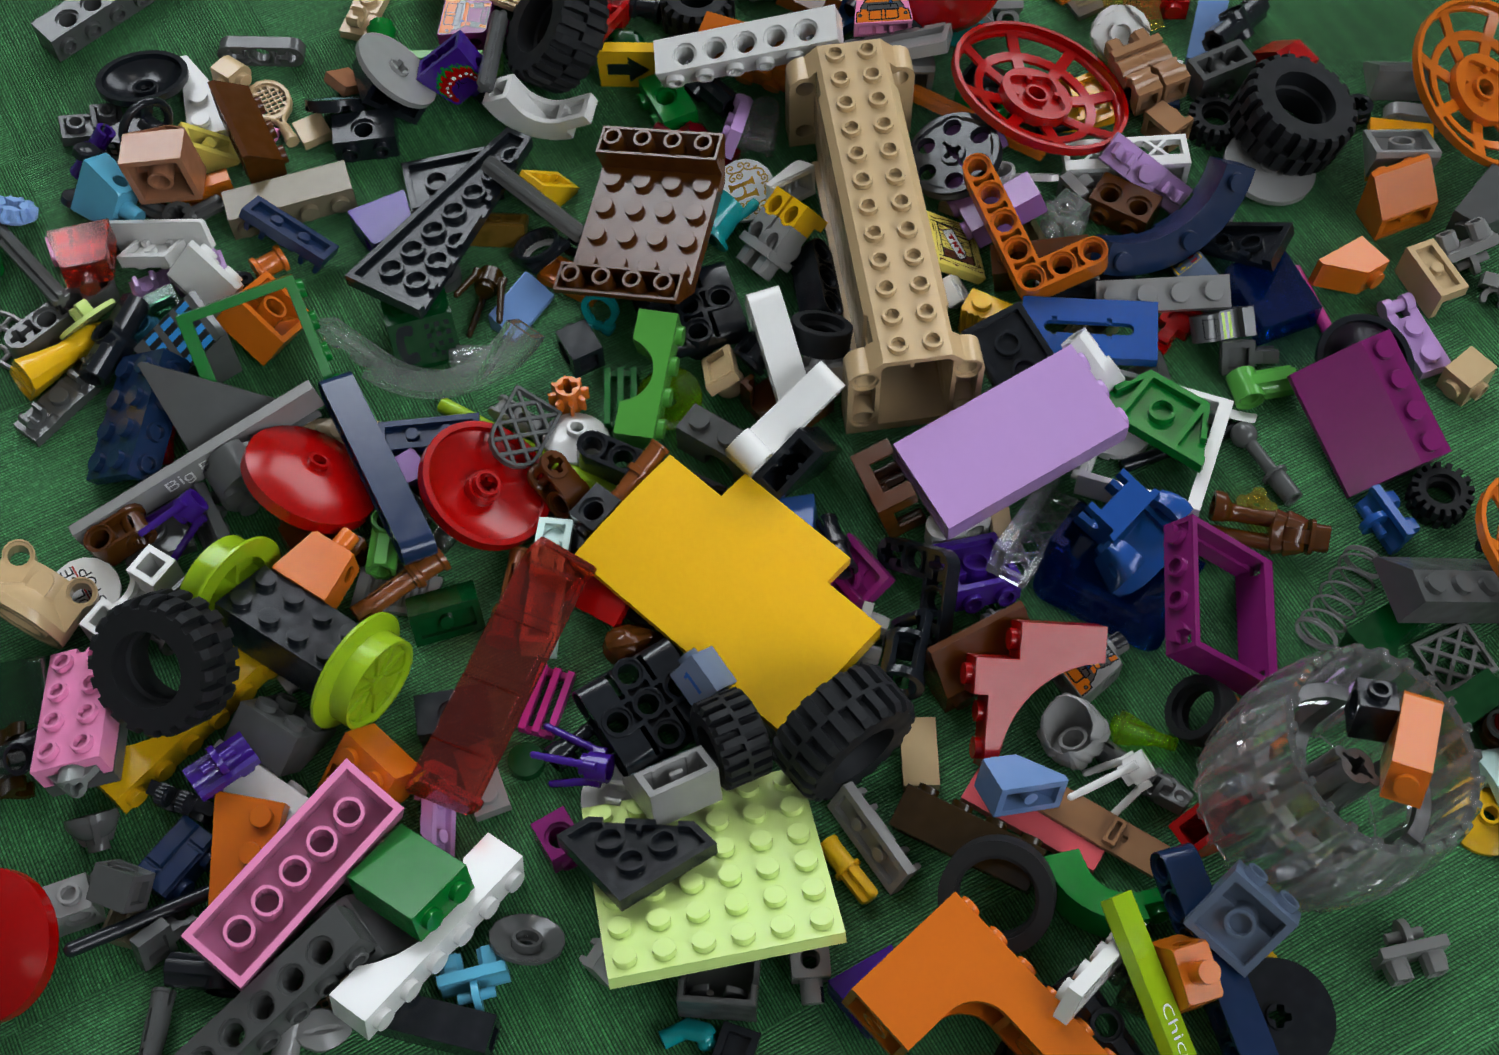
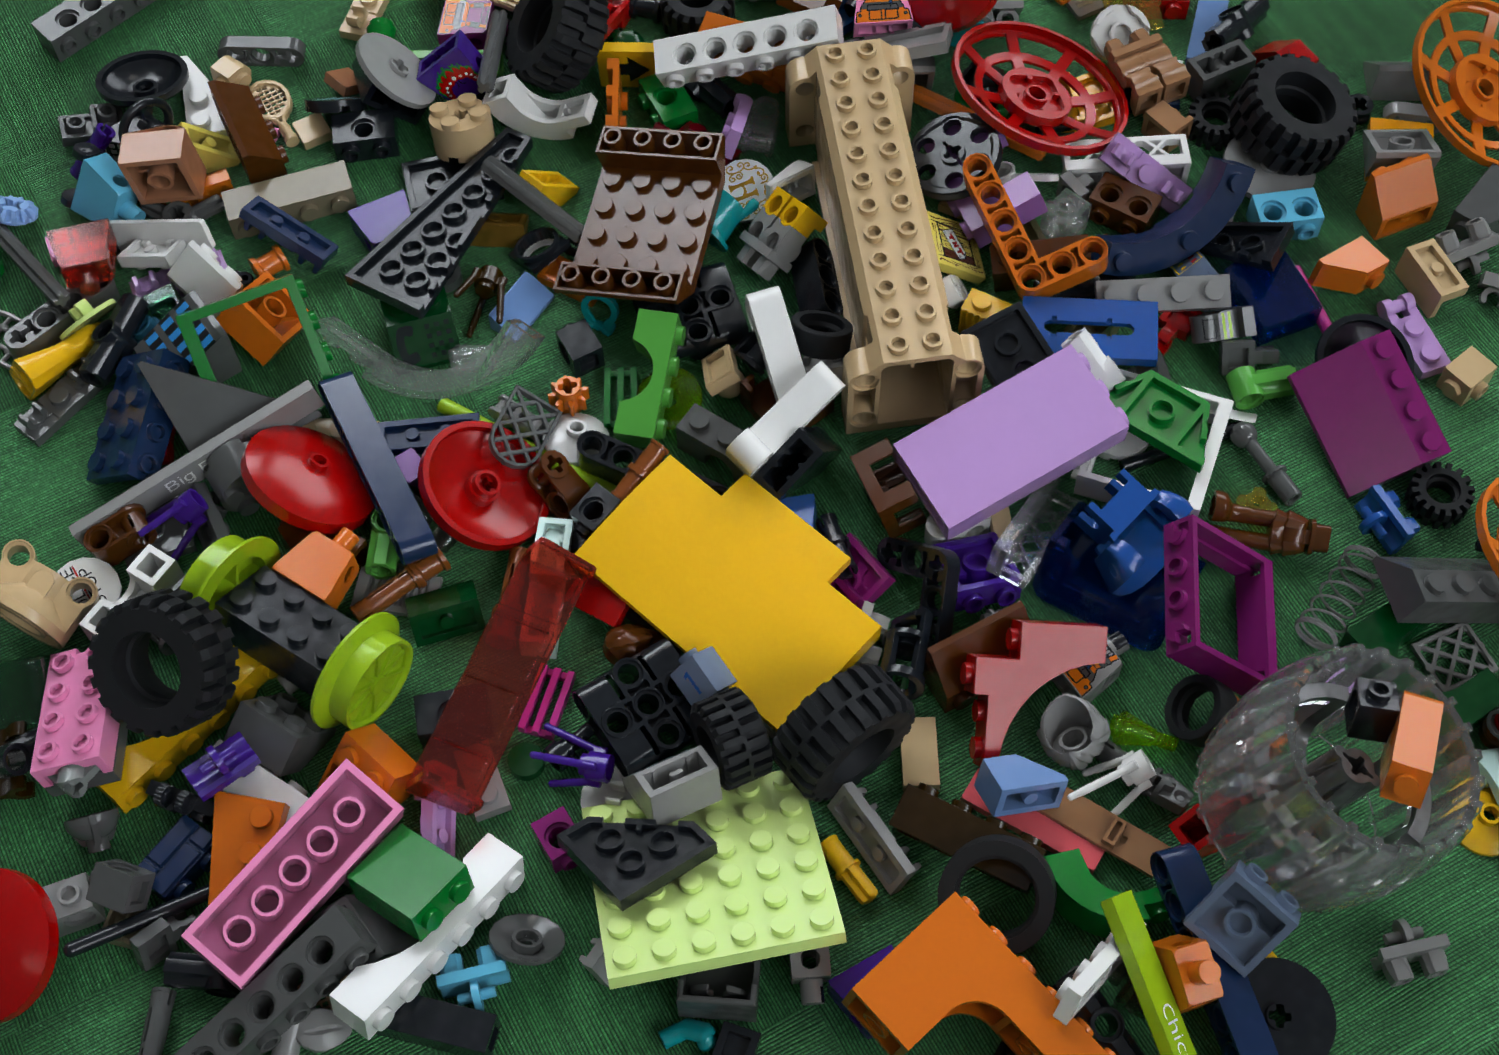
(460, 127): none -> tan brick
(616, 99): none -> orange wing
(1294, 206): none -> medium azure brick

